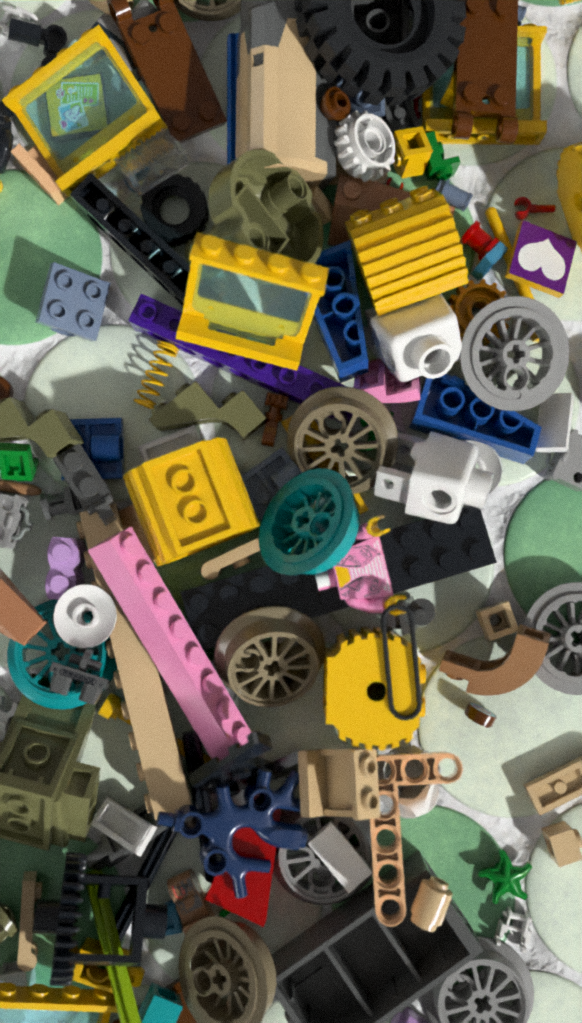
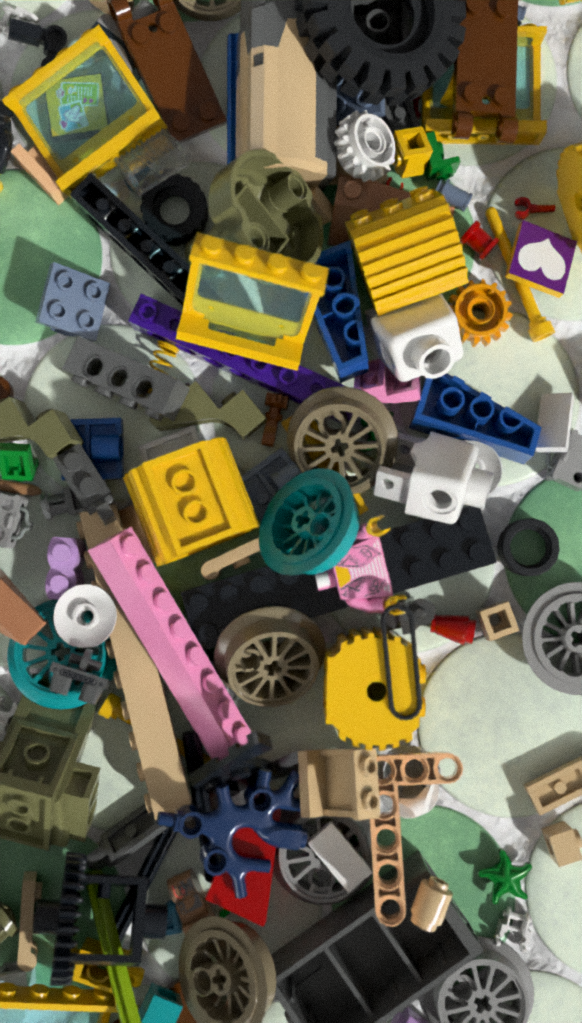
(87, 359): none -> dark grey brick
(123, 826): white tile -> none
(335, 104): reddish brown plate -> none
(454, 627): none -> red cone
(480, 715): reddish brown tile -> none
(489, 260): dark azure tile -> none
(504, 673): medium nougat arch -> none
(551, 544): none -> black tyre
(552, 341): light grey piece -> none

